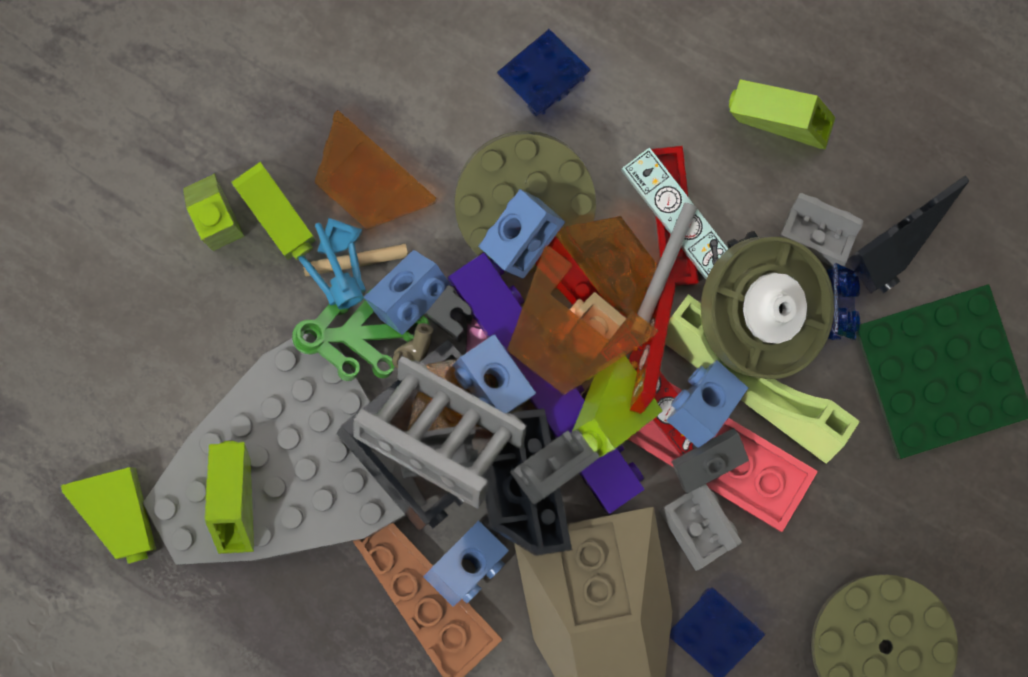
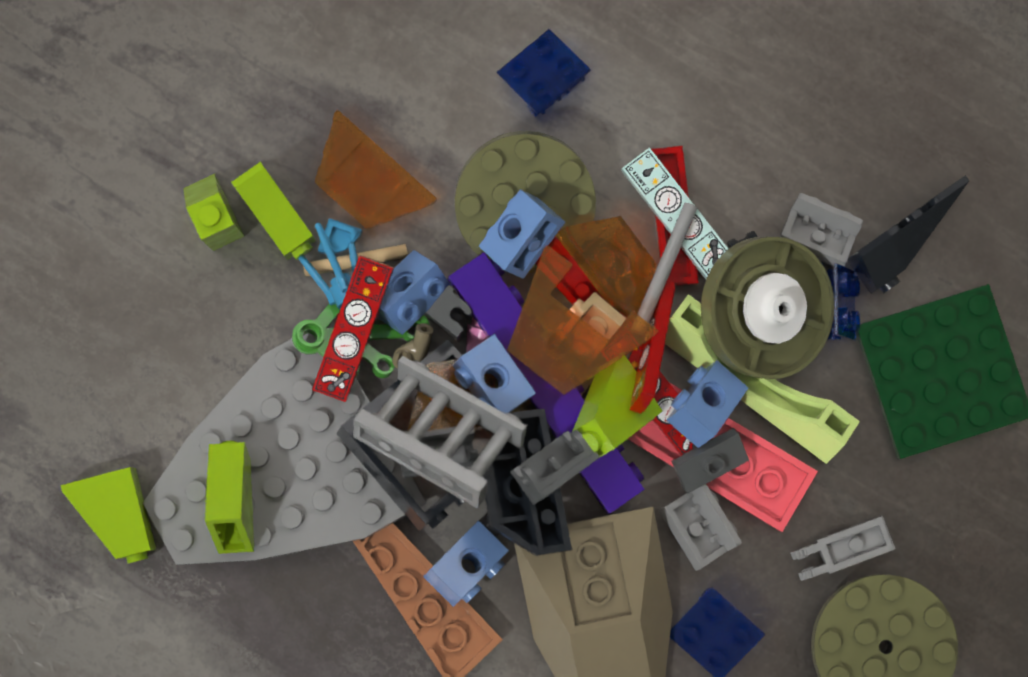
(353, 328): none -> tile
(783, 112): lime slope -> none
(847, 547): none -> light grey hinge

